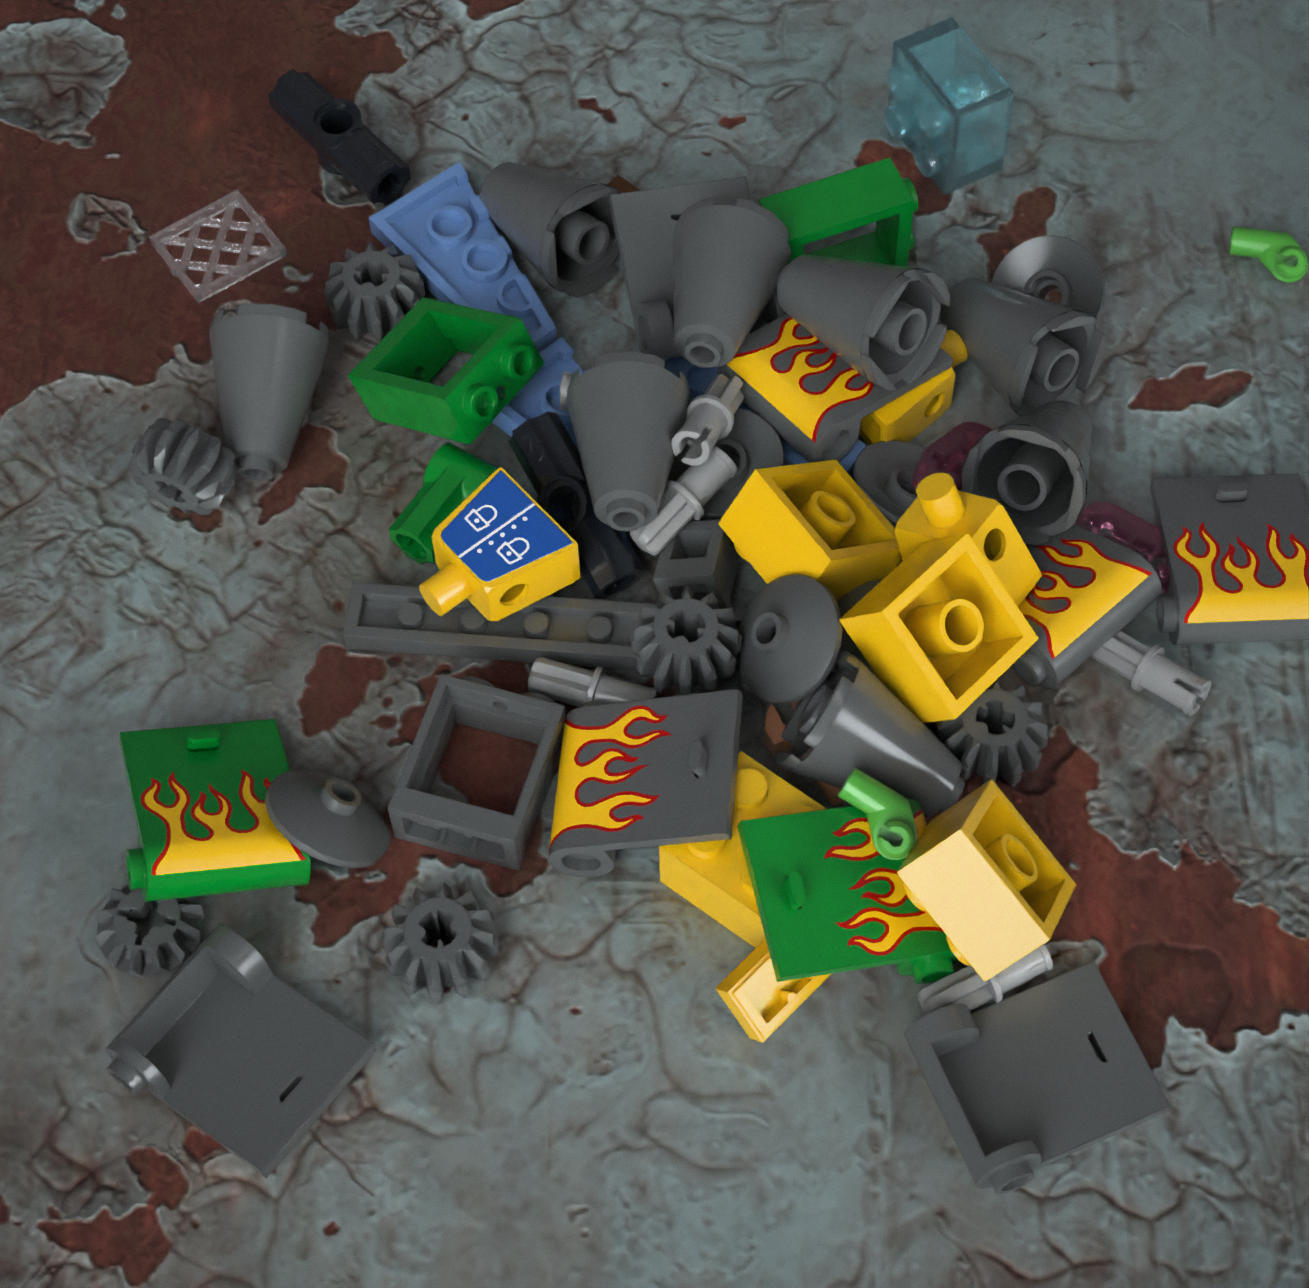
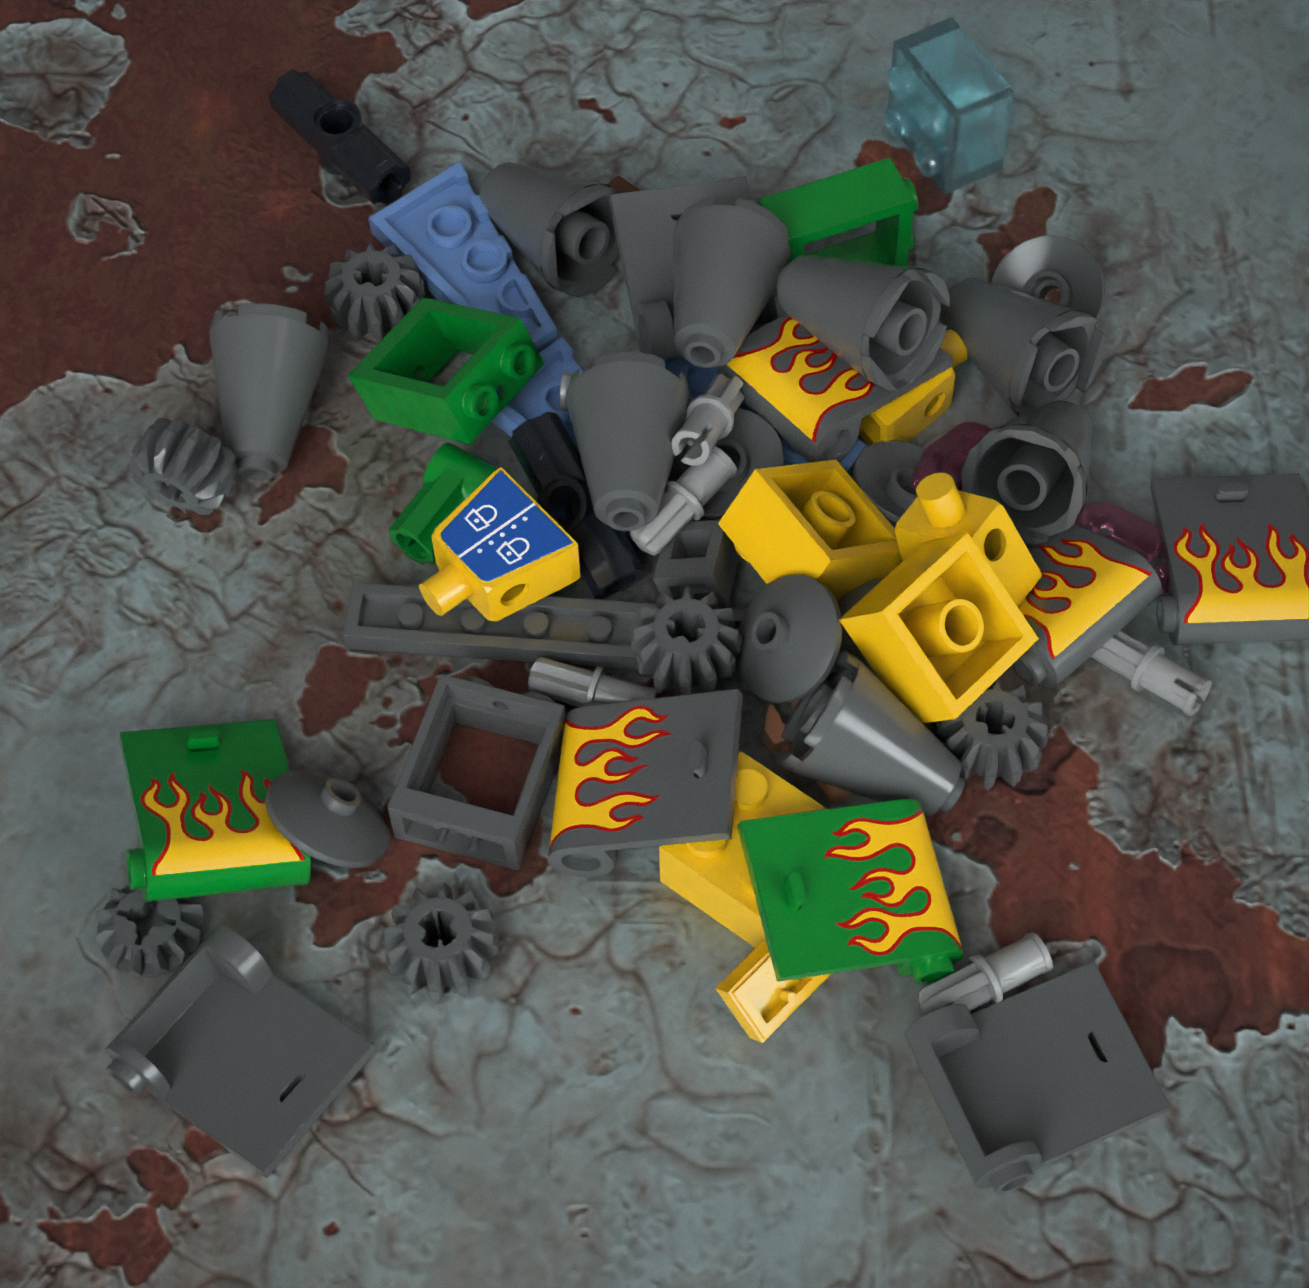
(233, 274): clear window -> none
(886, 812): bright green arm -> none
(987, 881): yellow brick -> none
(1273, 249): bright green arm -> none

